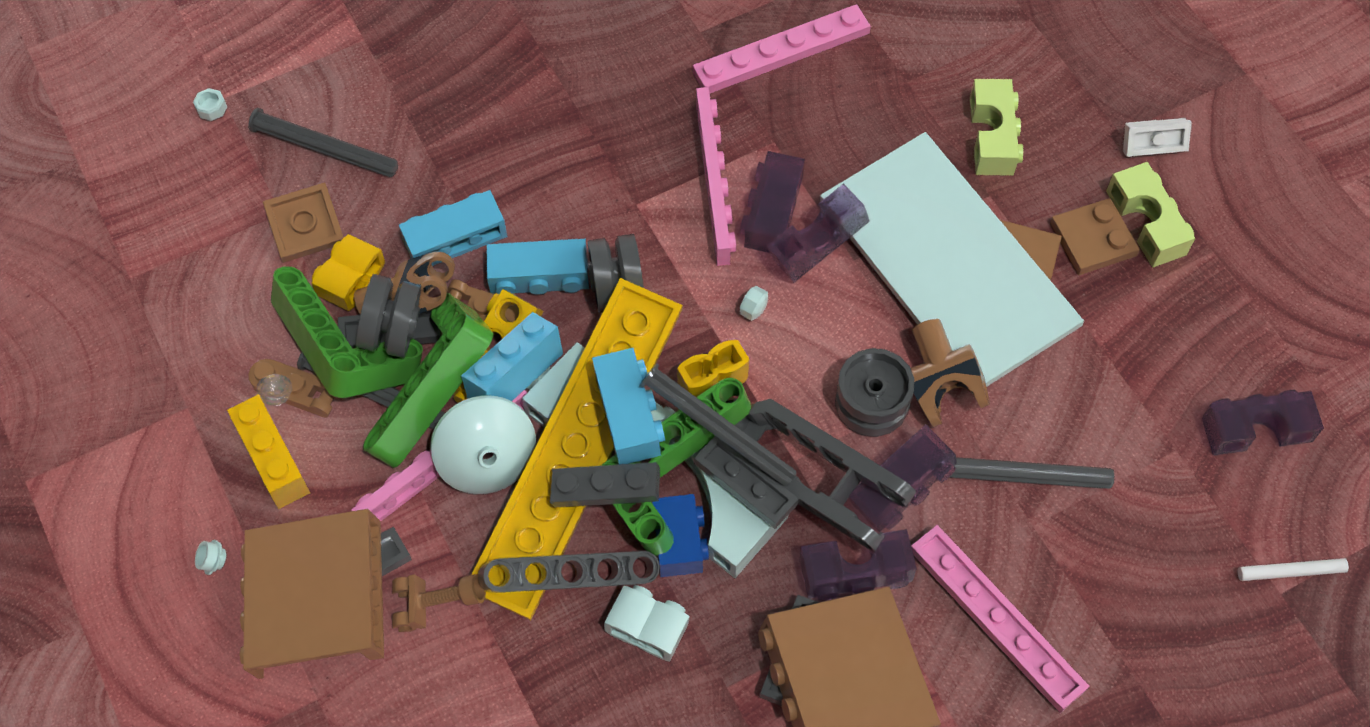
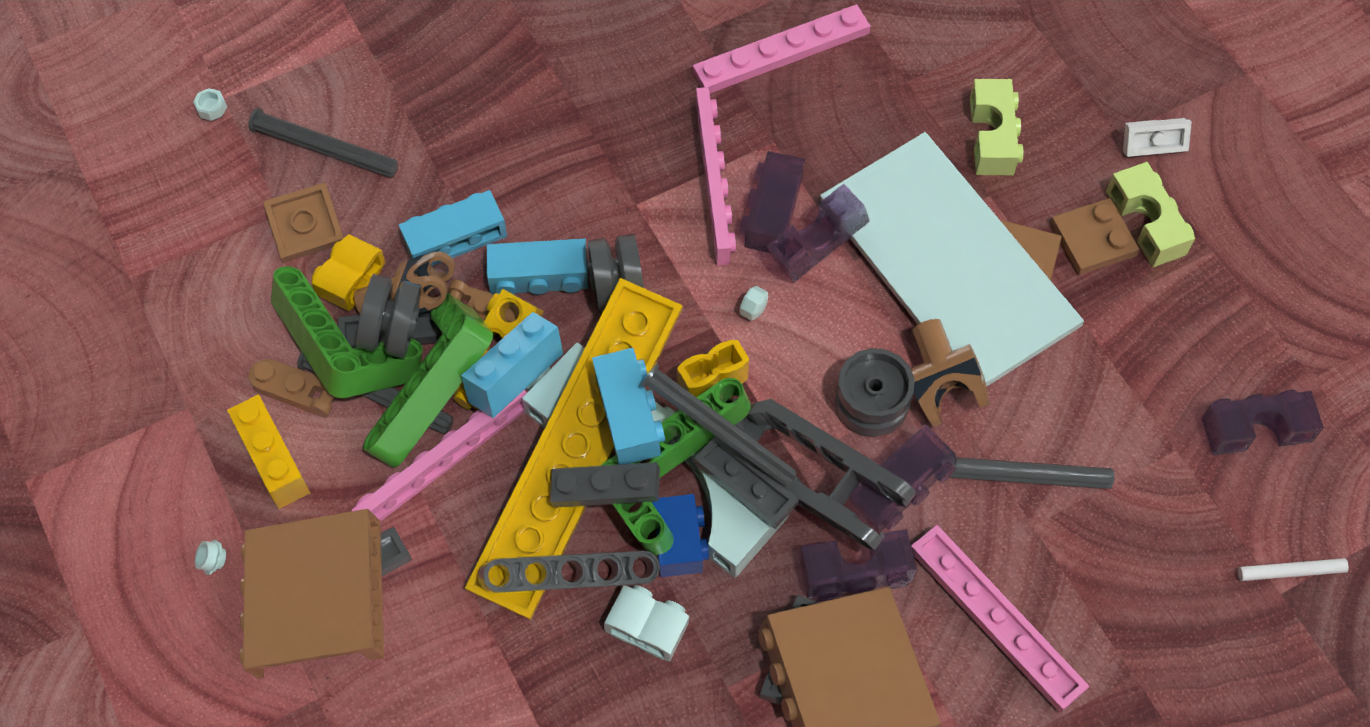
(274, 389): clear plate -> none
(415, 588): medium nougat bar -> none
(475, 429): light aqua dish -> none

